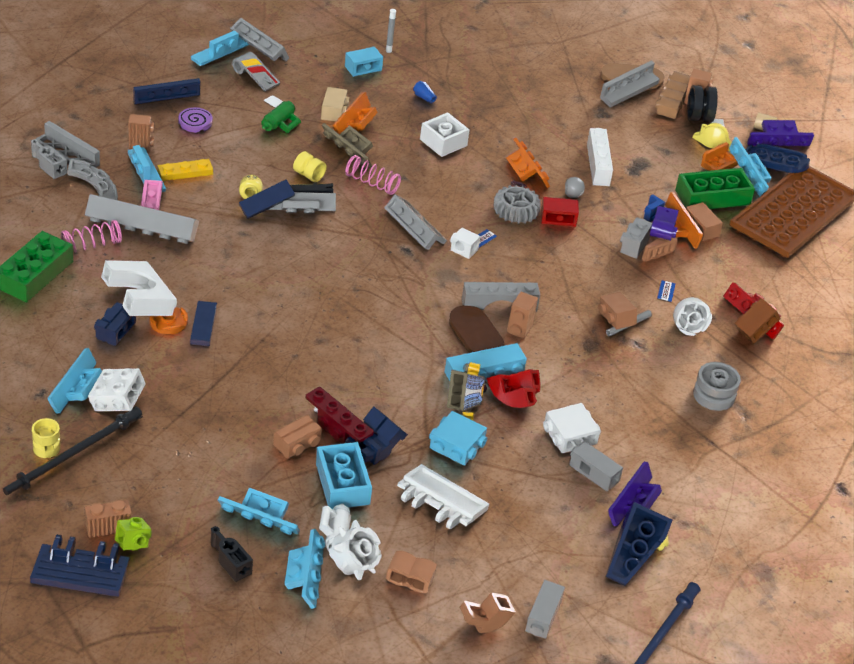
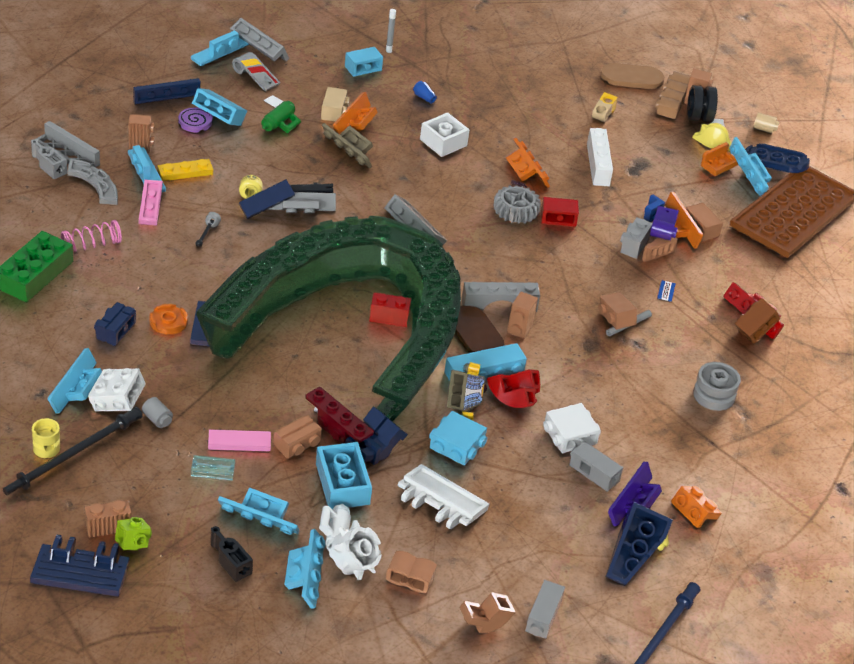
(142, 218): light grey brick -> none
(151, 295): white arch -> none
(157, 412): none -> light grey brick
(210, 224): none -> hinge
(215, 468): none -> clear light blue tile
(219, 107): none -> medium azure brick
(239, 440): none -> bright pink tile
(309, 166): light yellow wheel -> none
(339, 254): none -> clear green windscreen
(356, 165): bright pink piece -> none
(390, 309): none -> red brick
(465, 243): white brick -> none
(485, 237): sticker -> none
(574, 187): light grey piece -> none
(604, 109): none -> tan leg
(631, 84): light grey fence -> none
(692, 316): white cylinder -> none
(695, 505): none -> orange bracket
(715, 188): green brick -> none
(780, 134): dark purple bracket -> none

